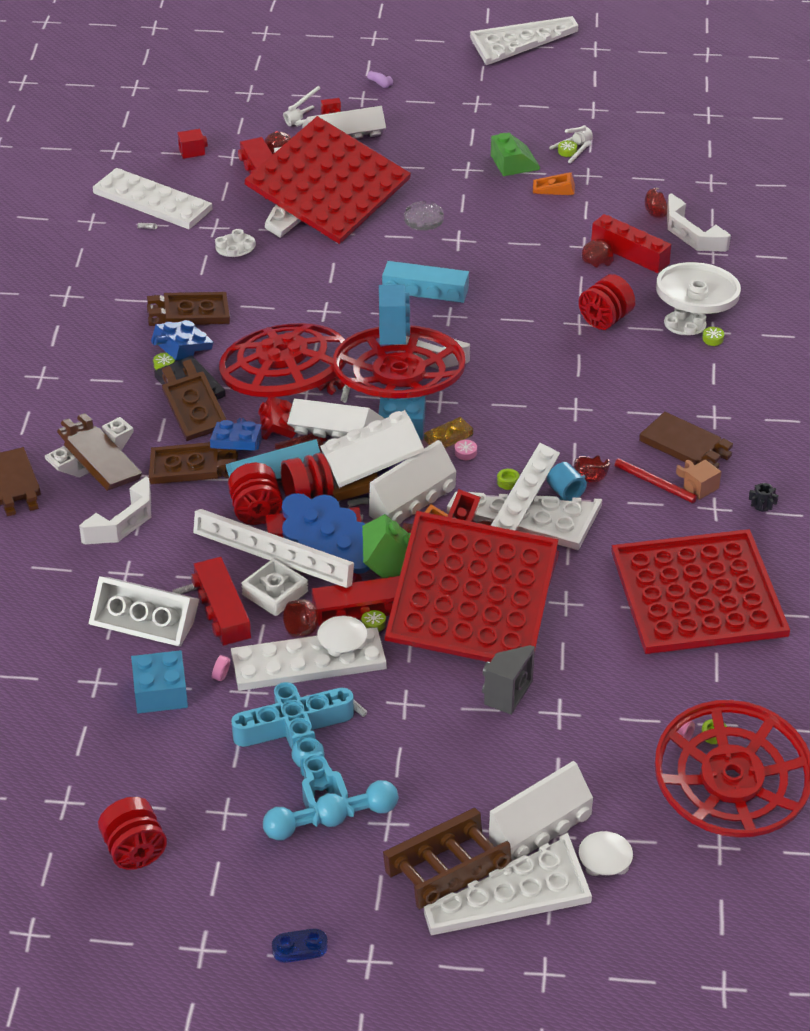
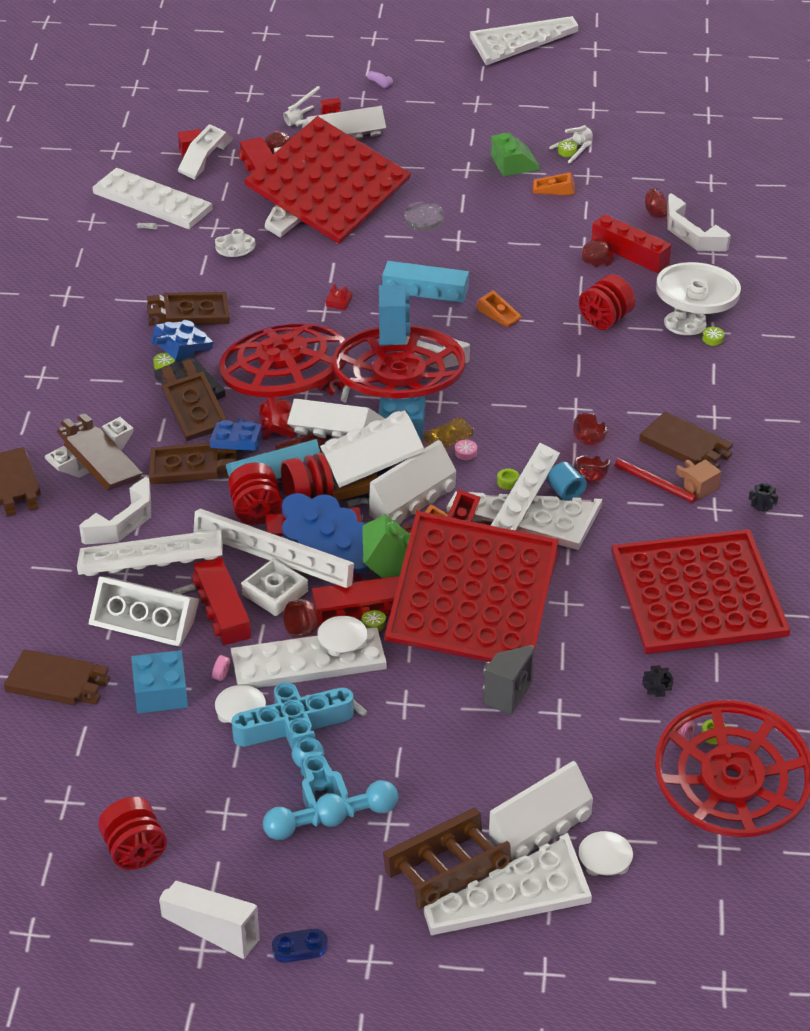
(56, 678): none -> reddish brown tile
(150, 552): none -> white plate
(200, 148): none -> white slope
(212, 916): none -> white slope
(237, 700): none -> white dish
(339, 298): none -> red tile
(498, 309): none -> orange slope
(588, 430): none -> clear red hair
(657, 681): none -> black gear

